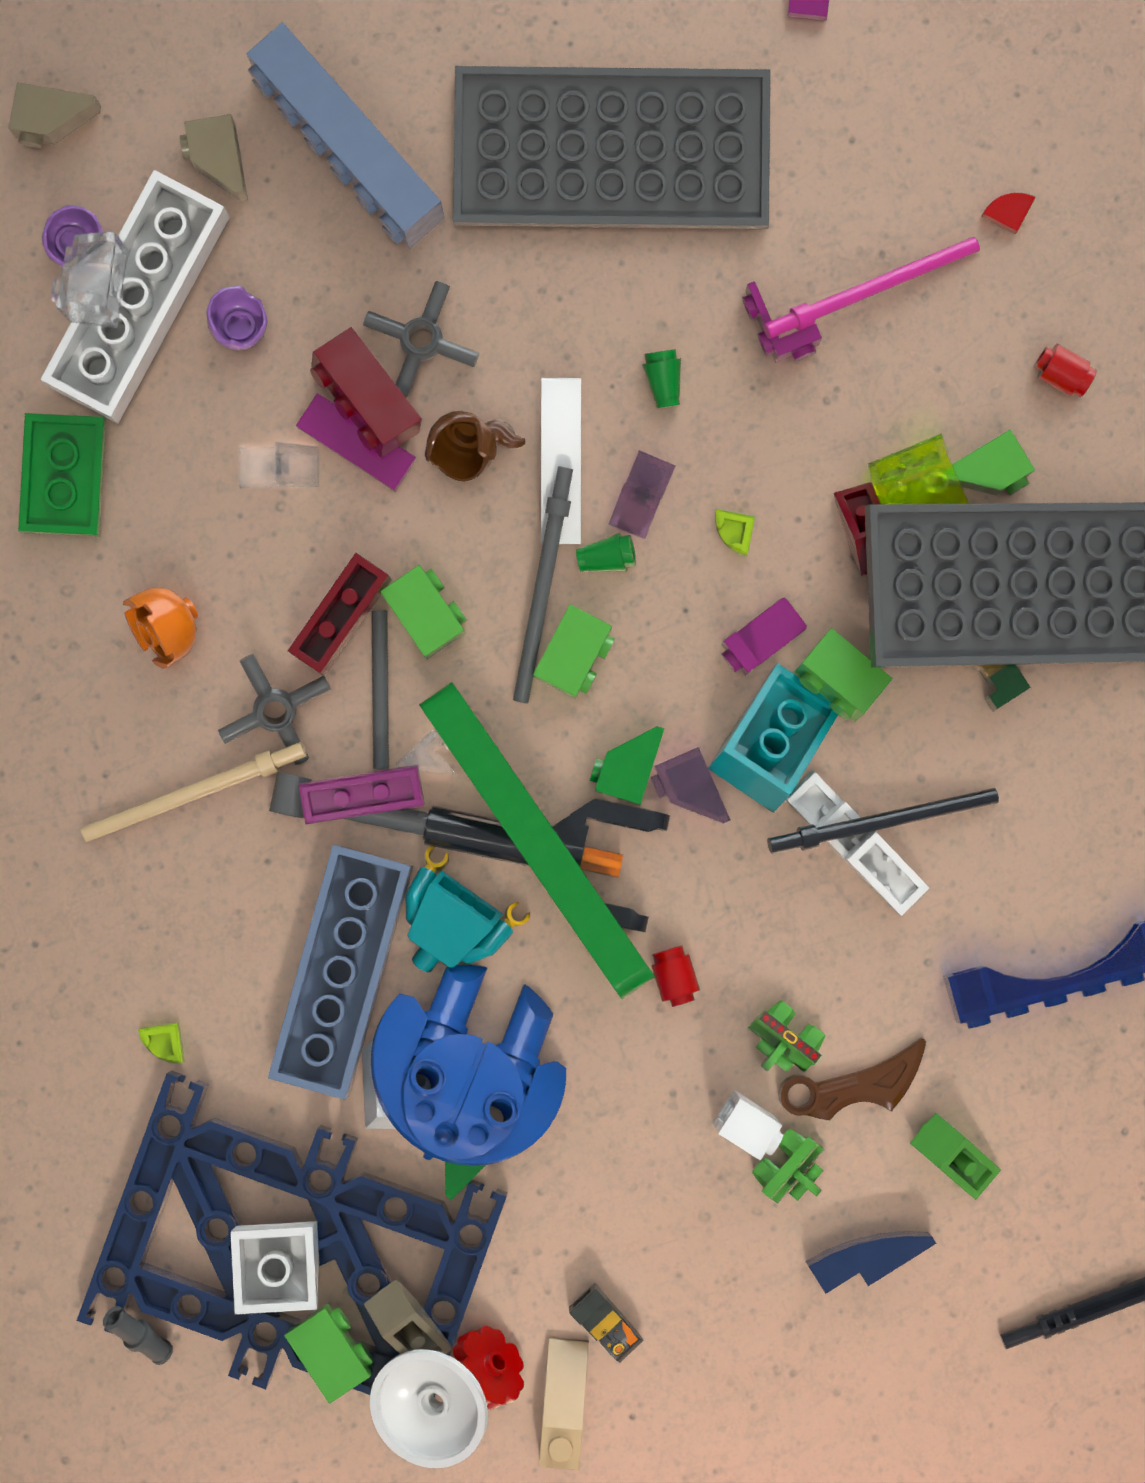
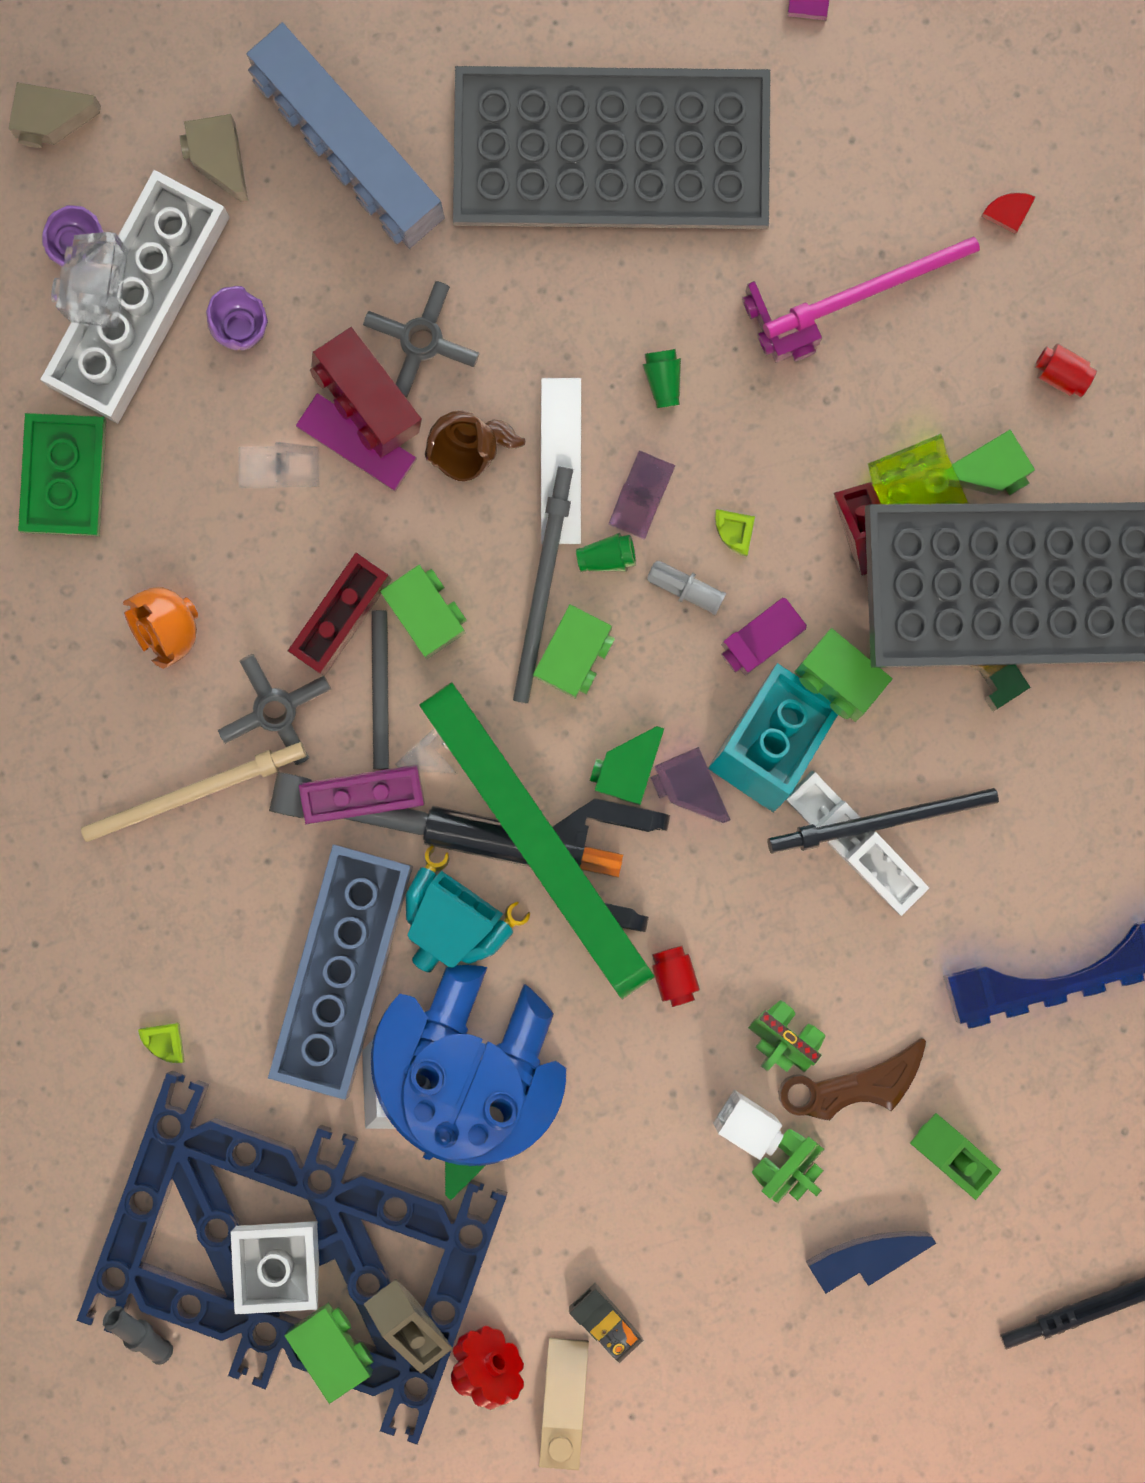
(418, 1424): white dish -> none
(686, 587): none -> light grey axle

